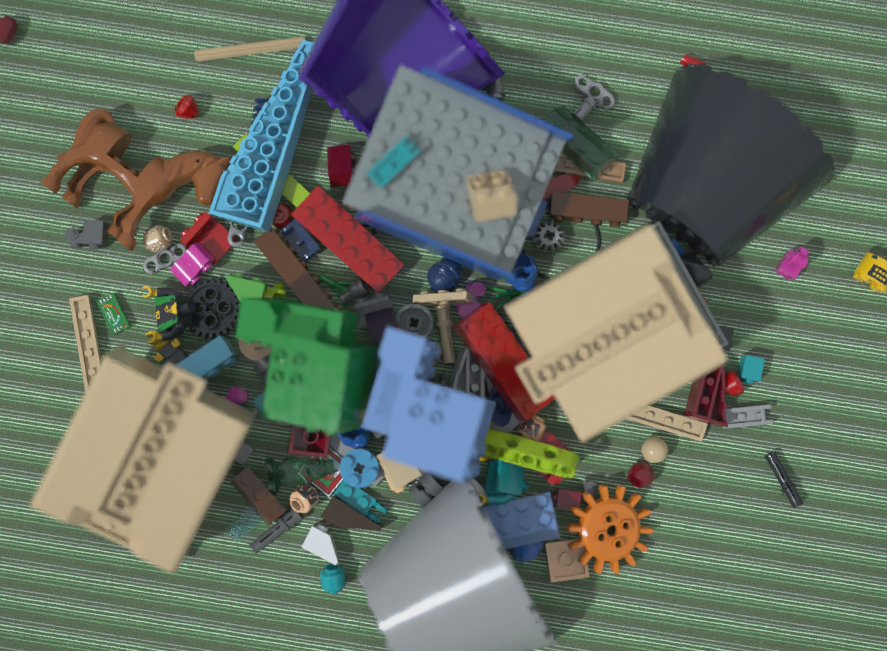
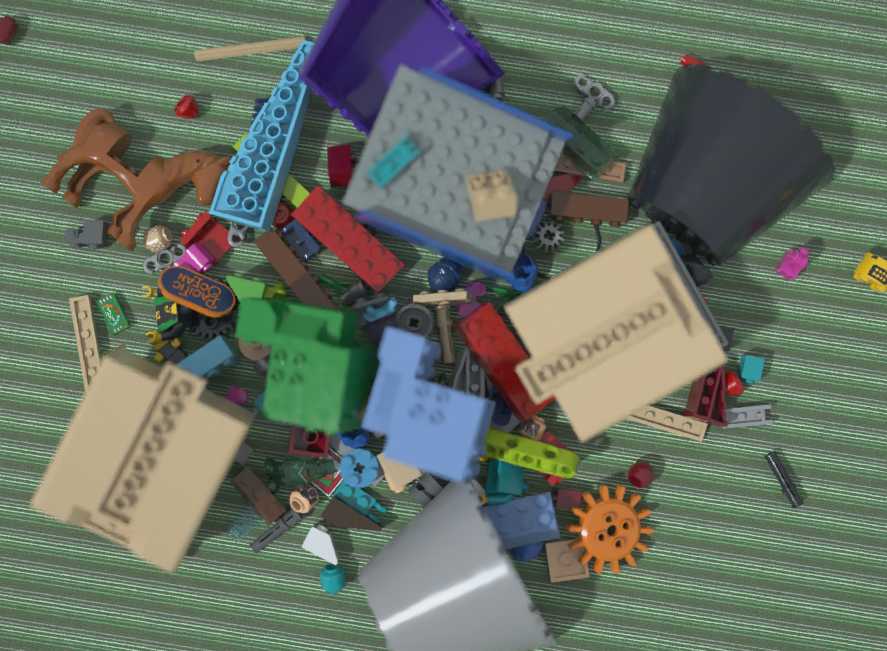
(196, 291): none -> tile
(377, 313): none -> medium azure piece
(589, 487): dark grey bush -> none
(654, 450): tan piece -> none

